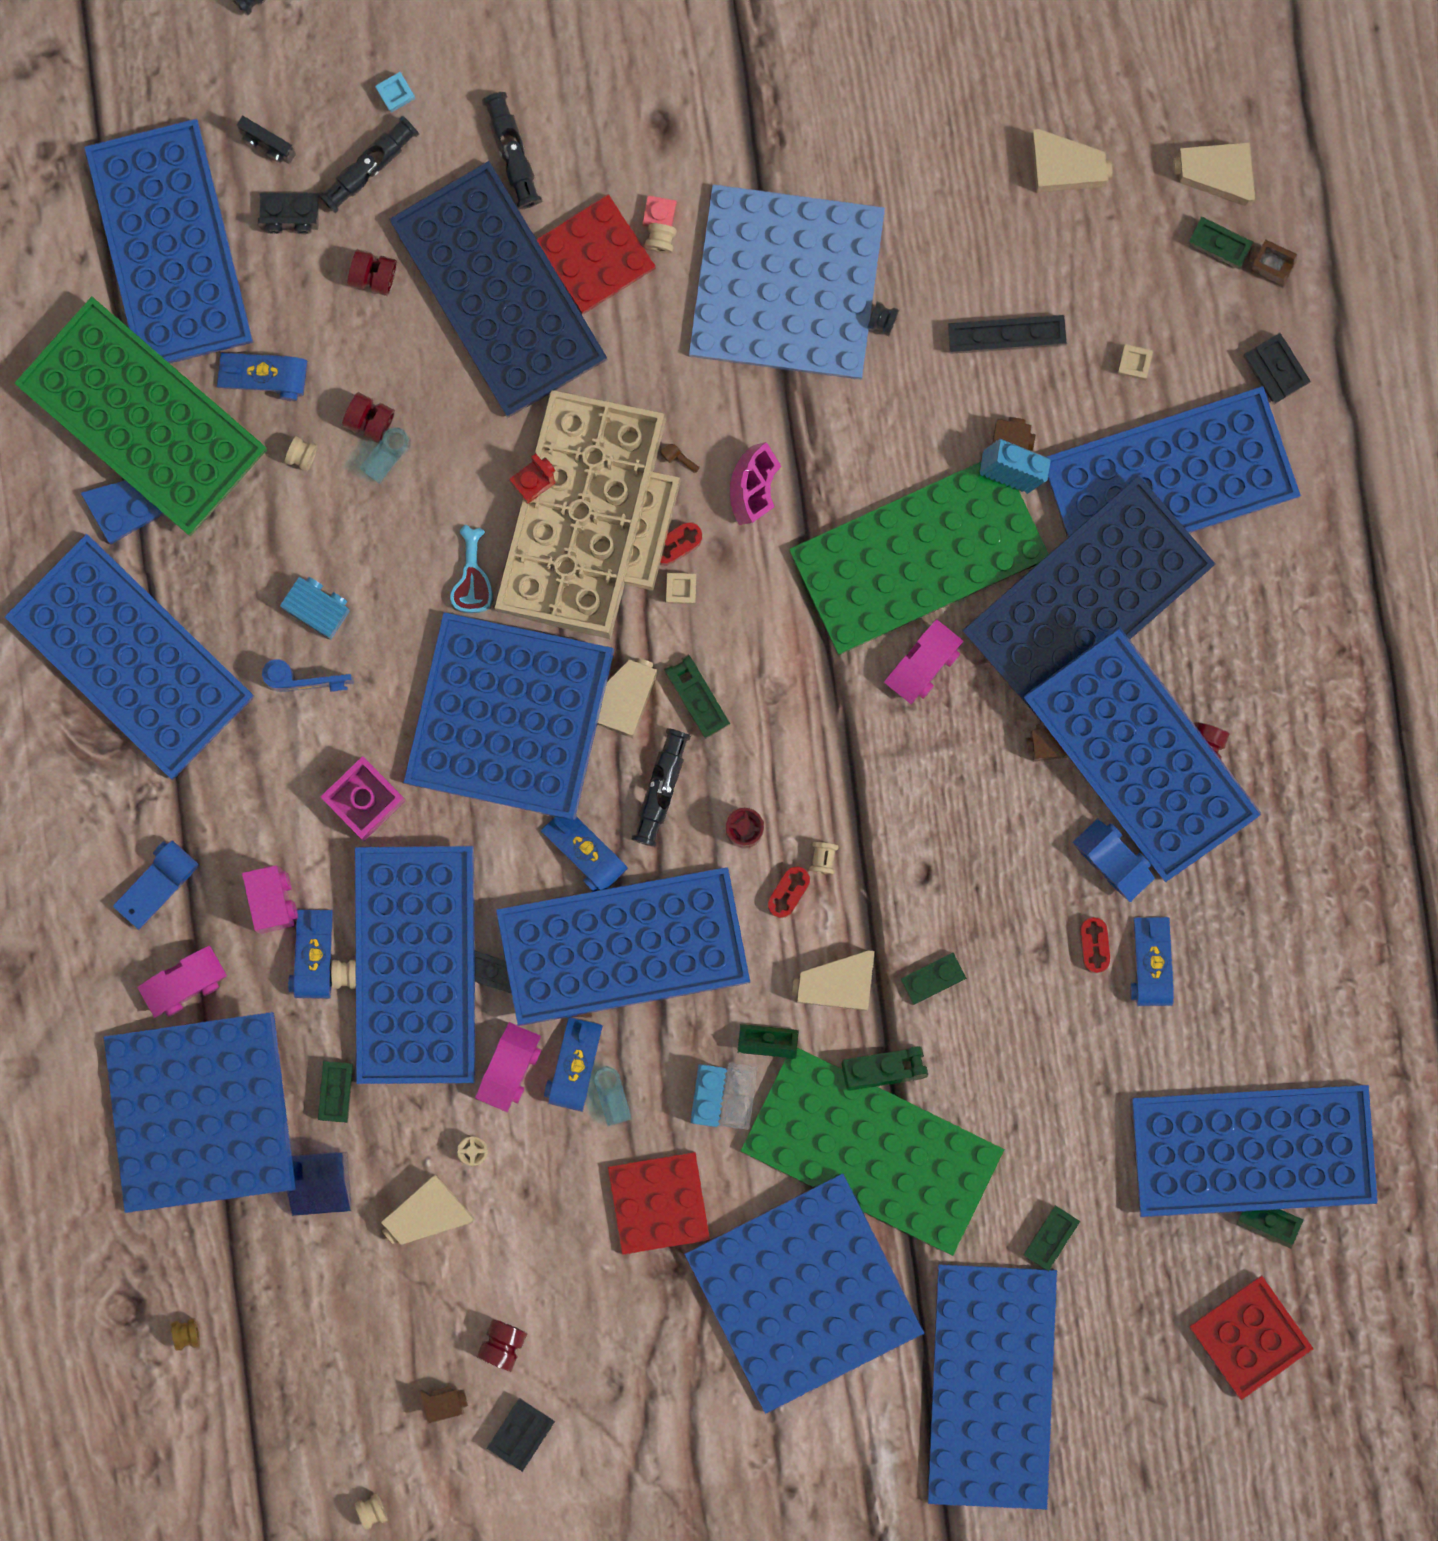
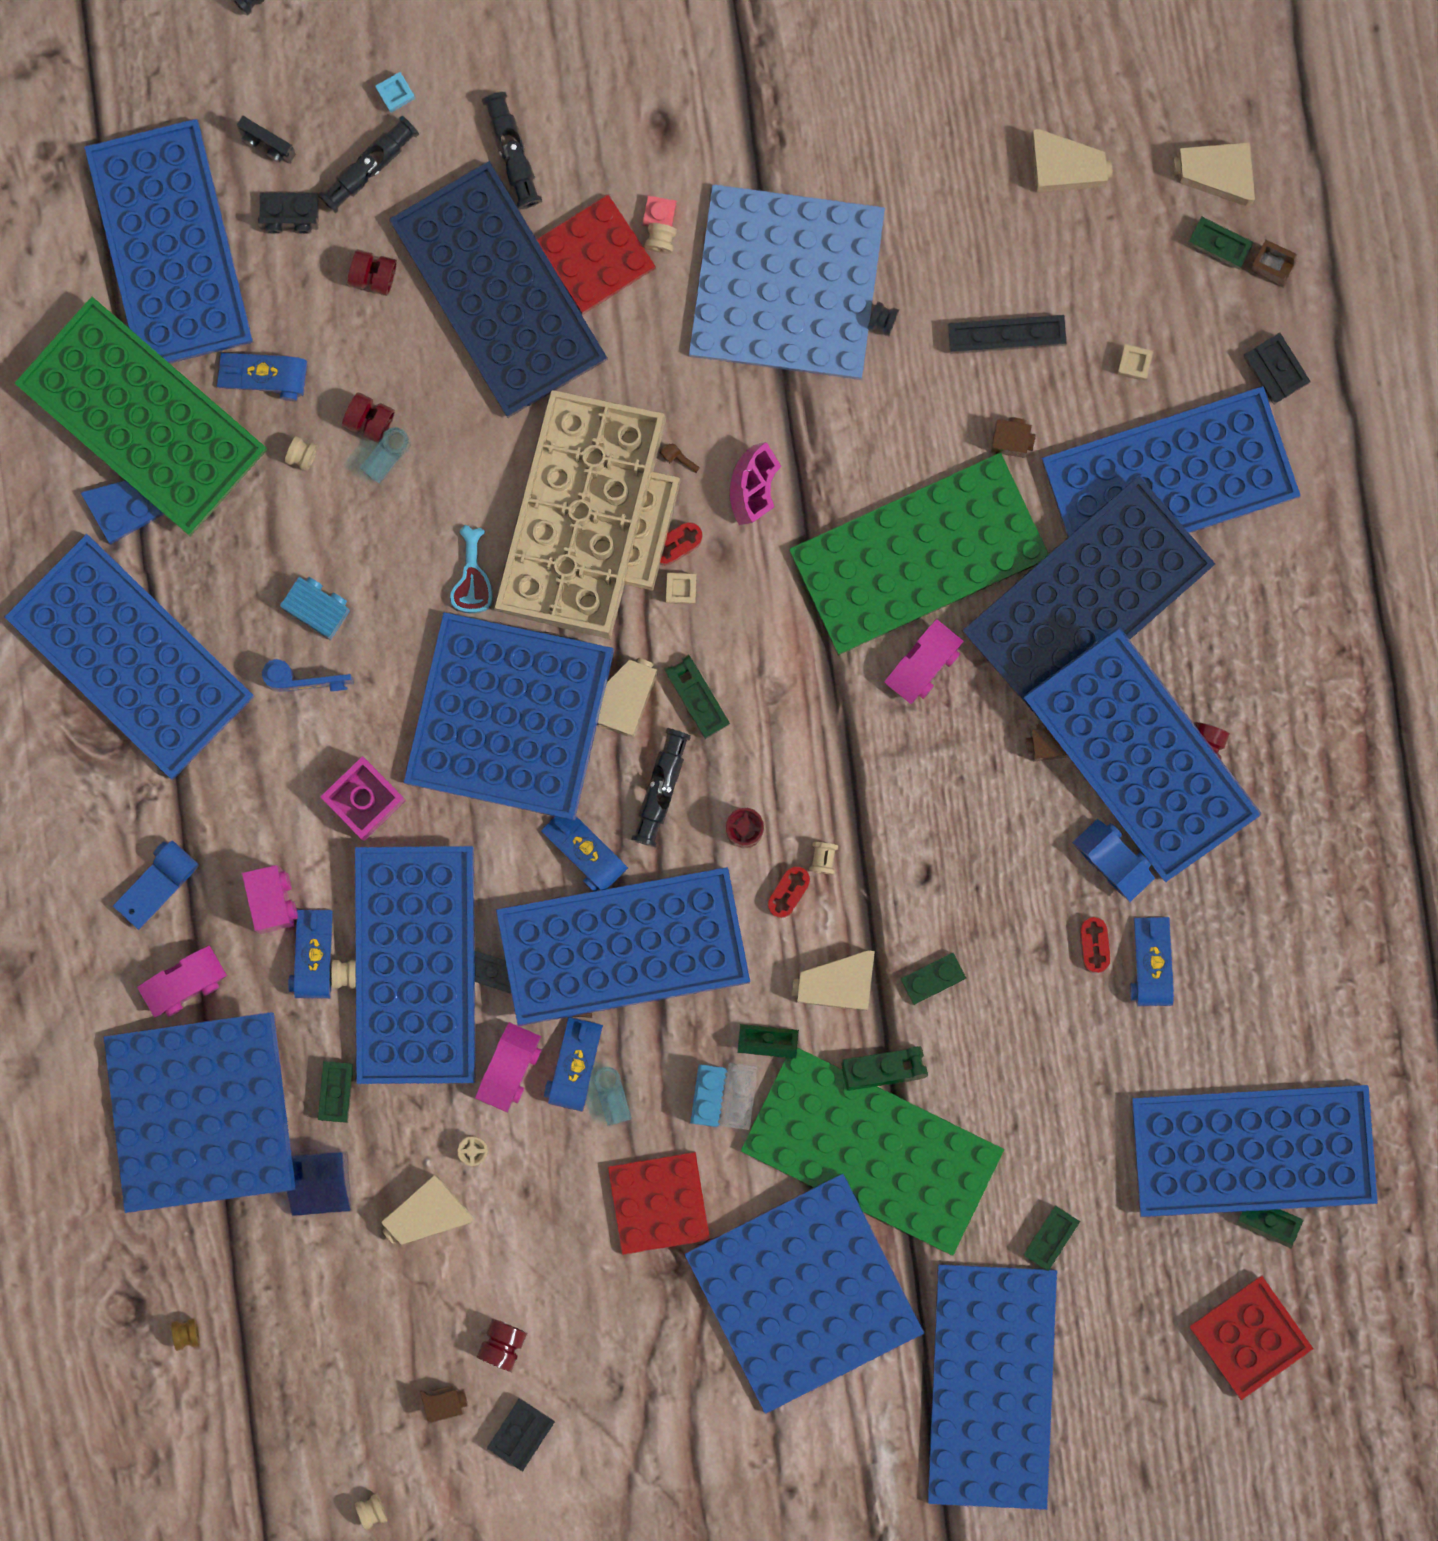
(534, 478): red bracket -> none
(1014, 466): dark azure brick -> none

